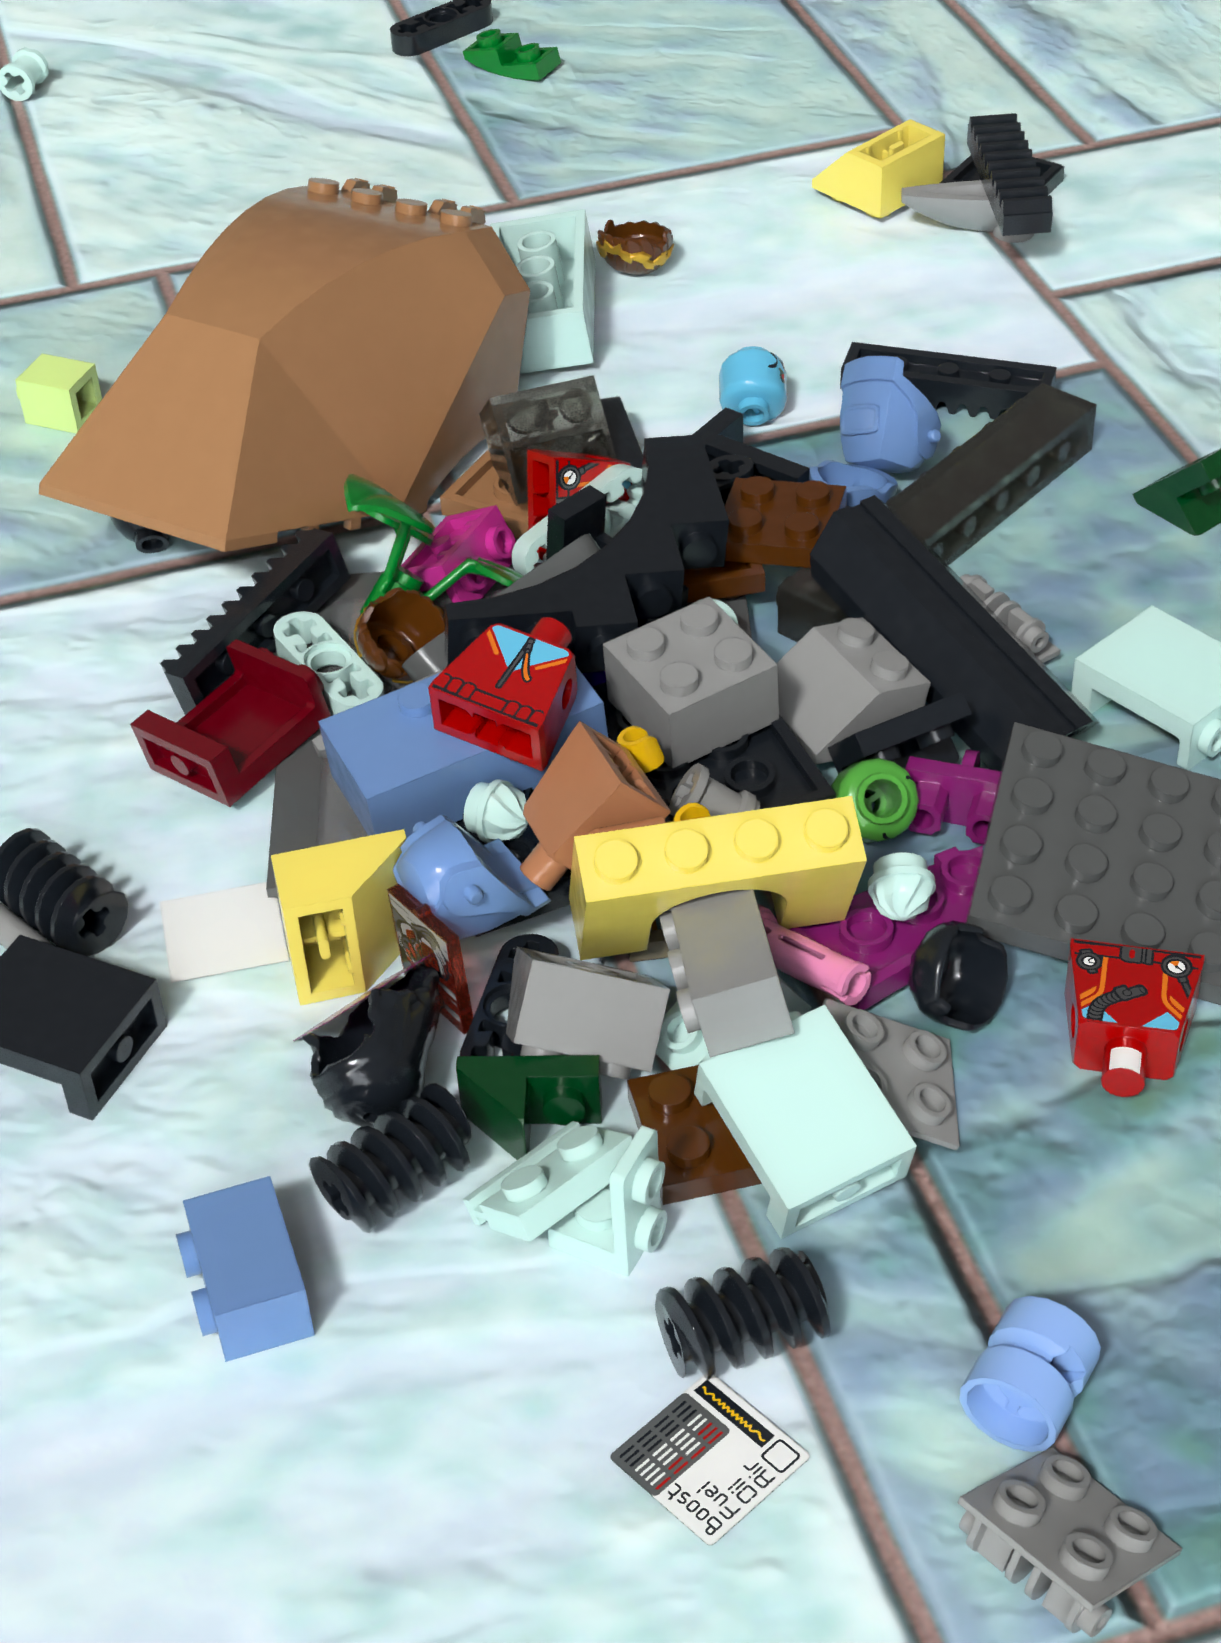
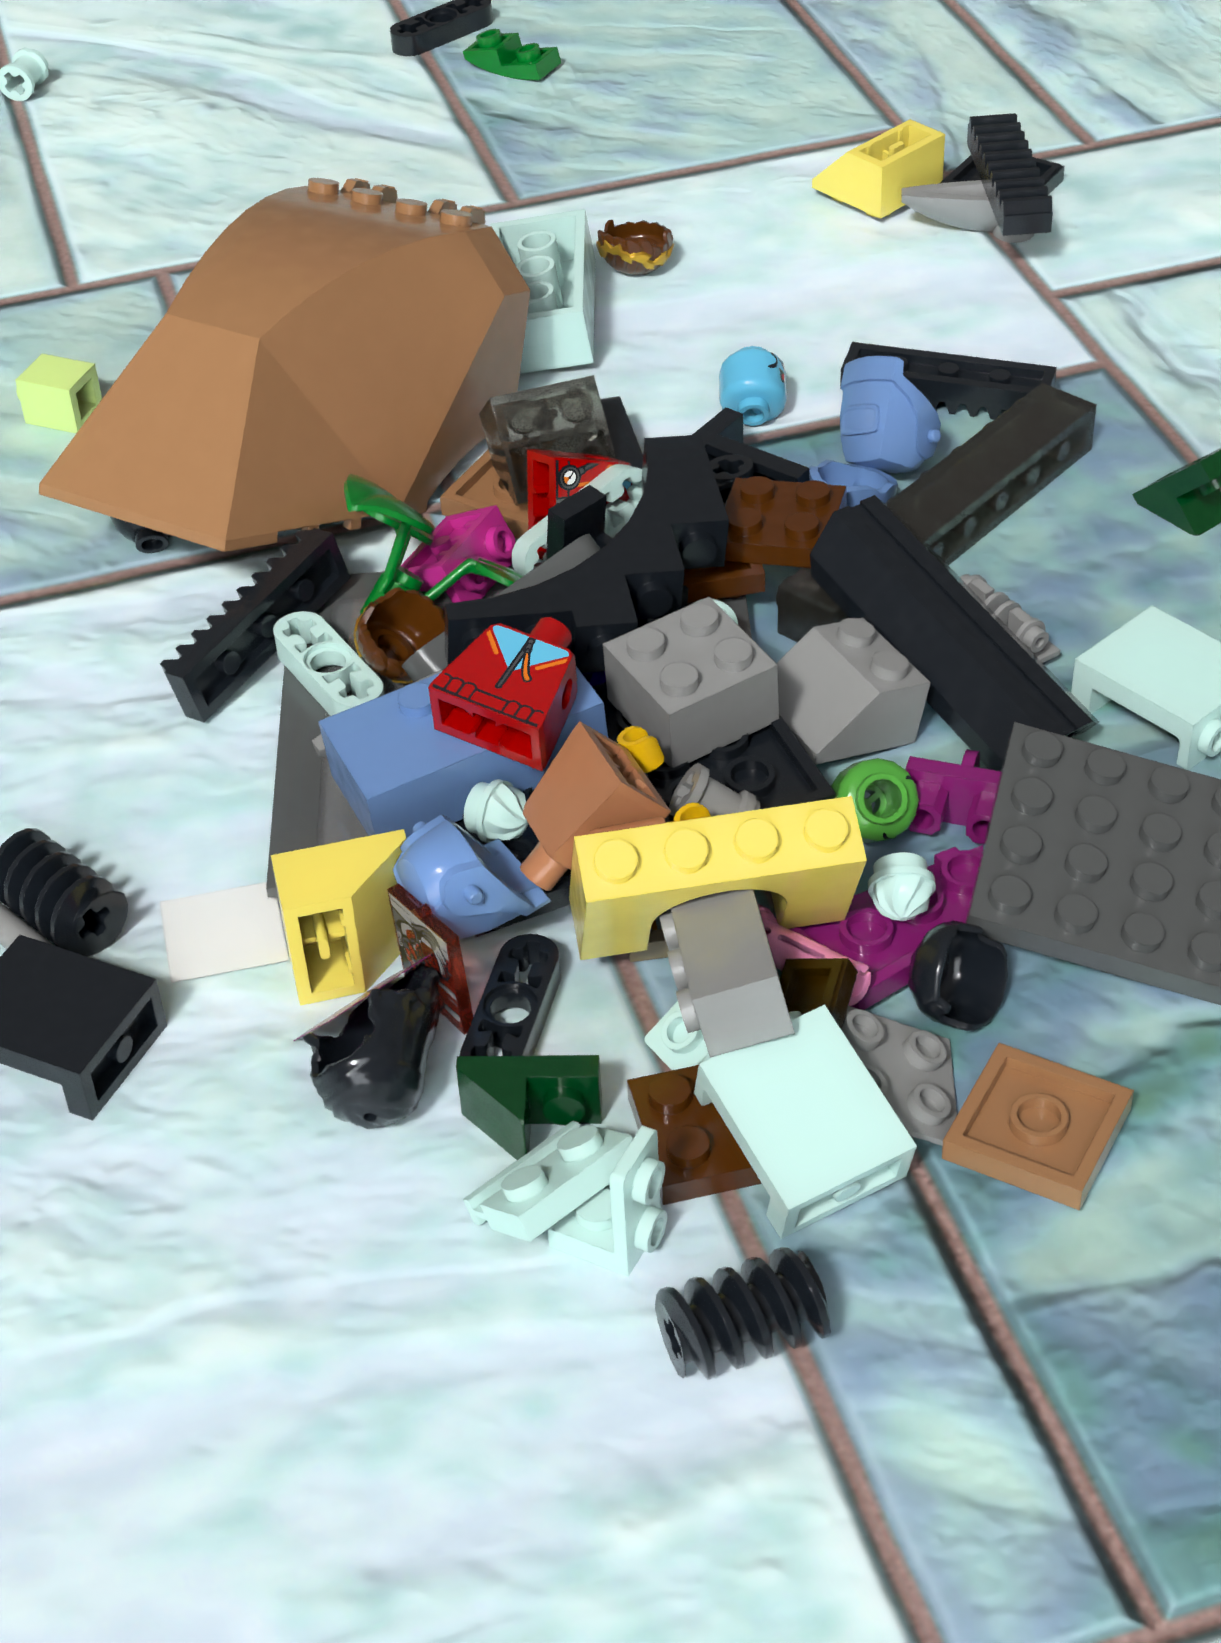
(237, 728): dark red panel -> none
(247, 1269): medium blue brick -> none
(394, 1156): black piece -> none
(585, 1010): light grey slope -> none
(709, 1458): sticker -> none
(816, 982): none -> dark brown tile
(918, 733): black bracket -> none
(1030, 1373): light blue wheel -> none
(1038, 1125): none -> medium nougat plate
(1069, 1532): light grey hinge -> none
(1129, 1011): red torso -> none

